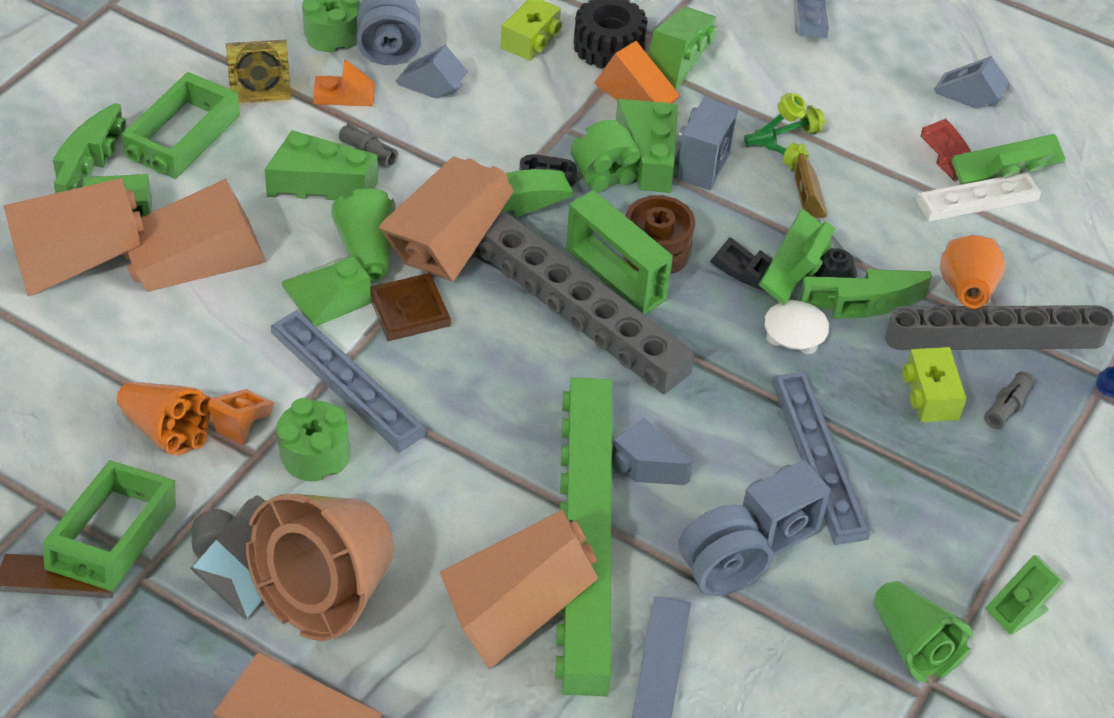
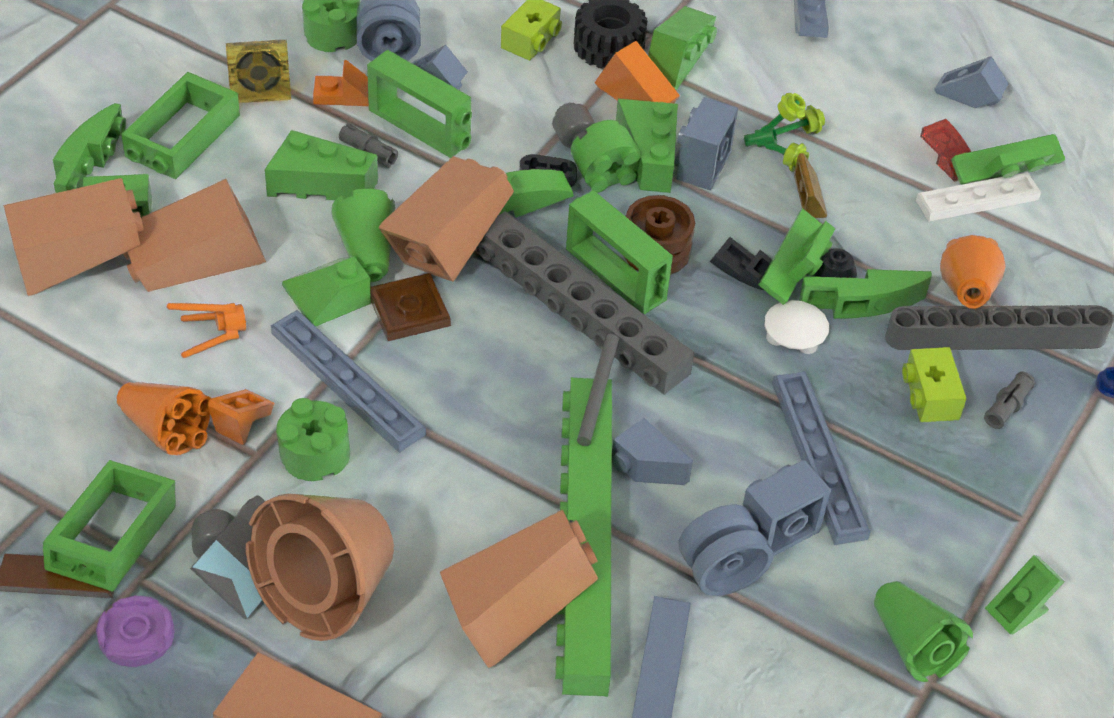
(135, 631): none -> medium lavender tile
(227, 316): none -> orange plant
(393, 72): none -> bright green window
(570, 122): none -> dark grey head
(597, 390): none -> dark grey bar

